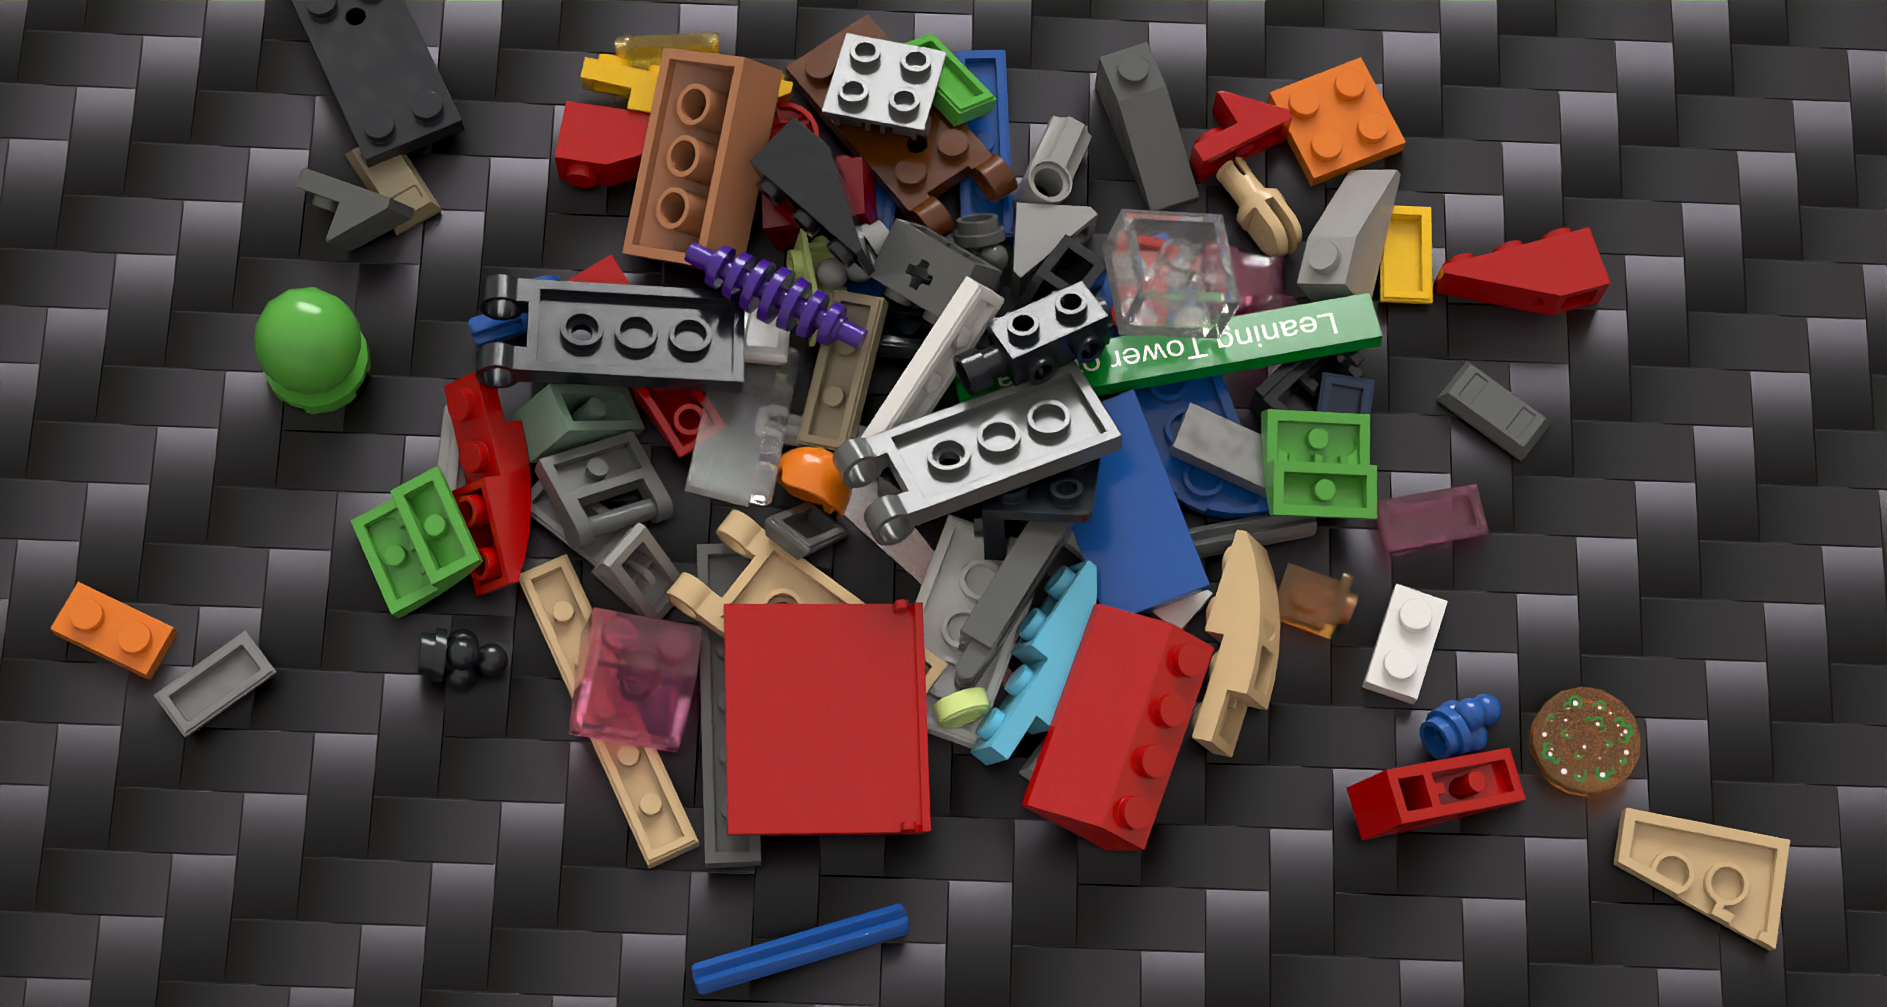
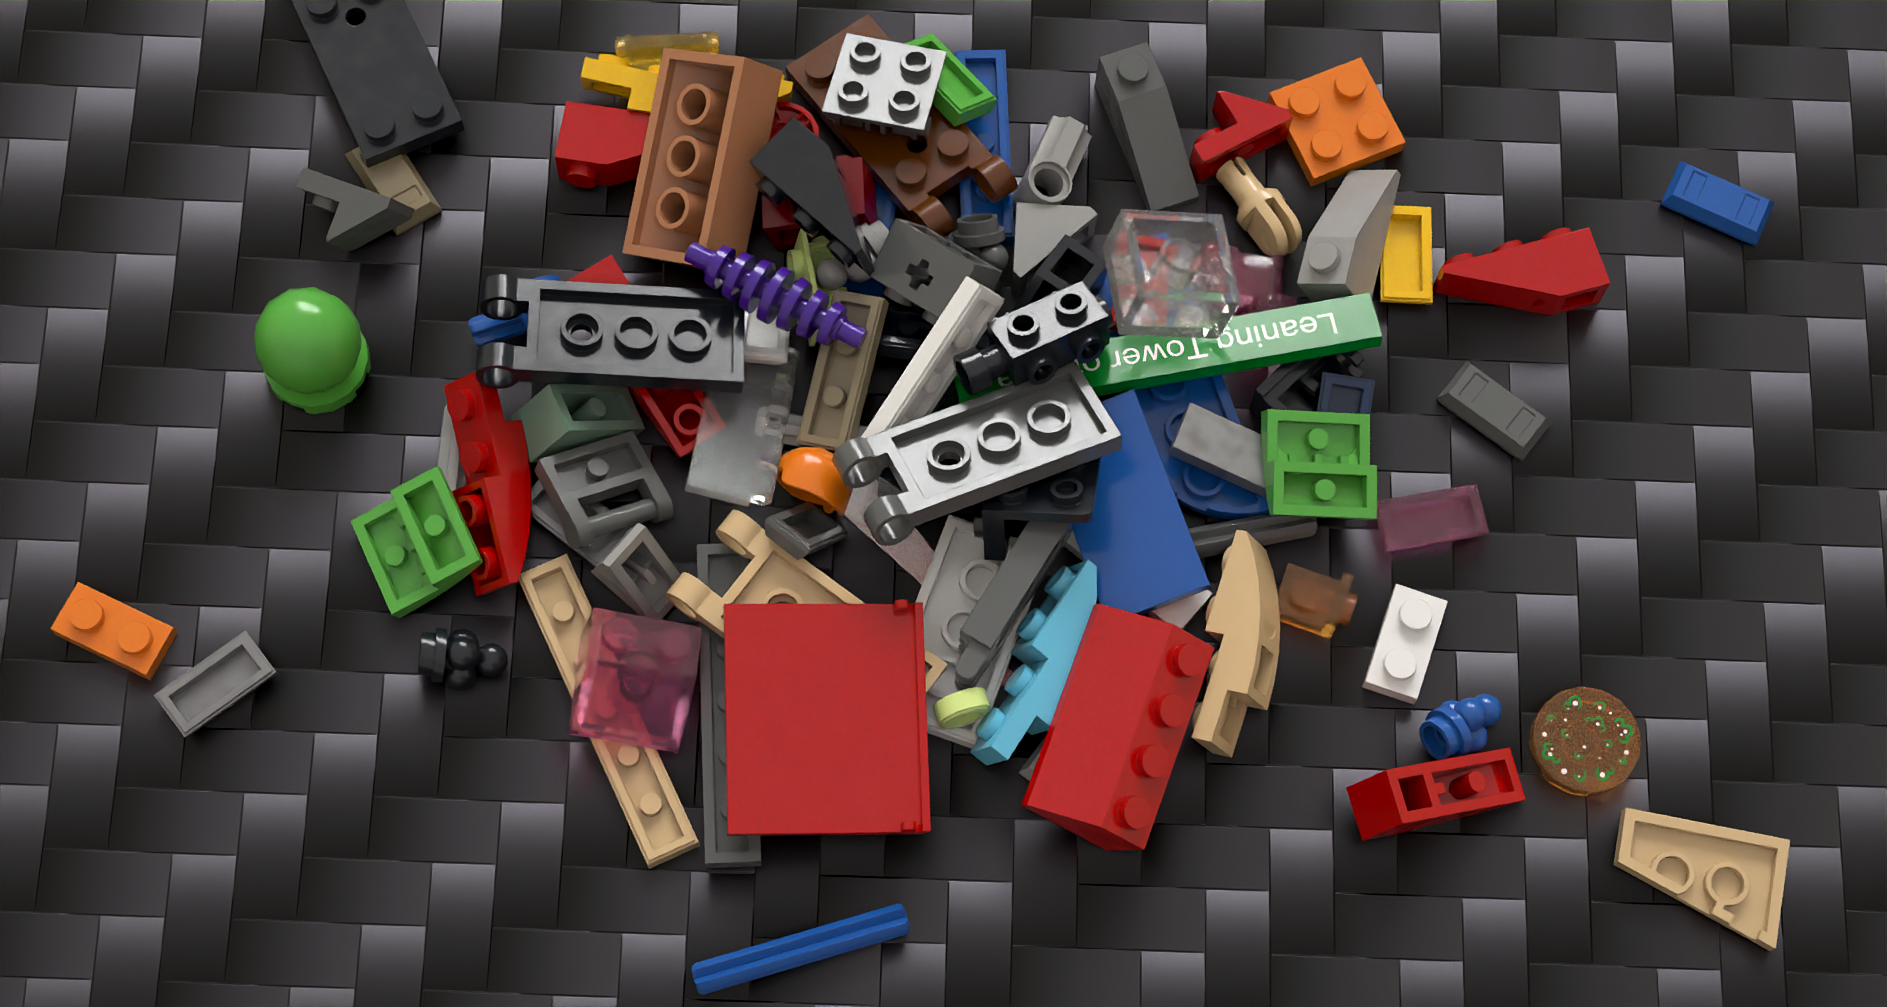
(1717, 203): none -> blue tile

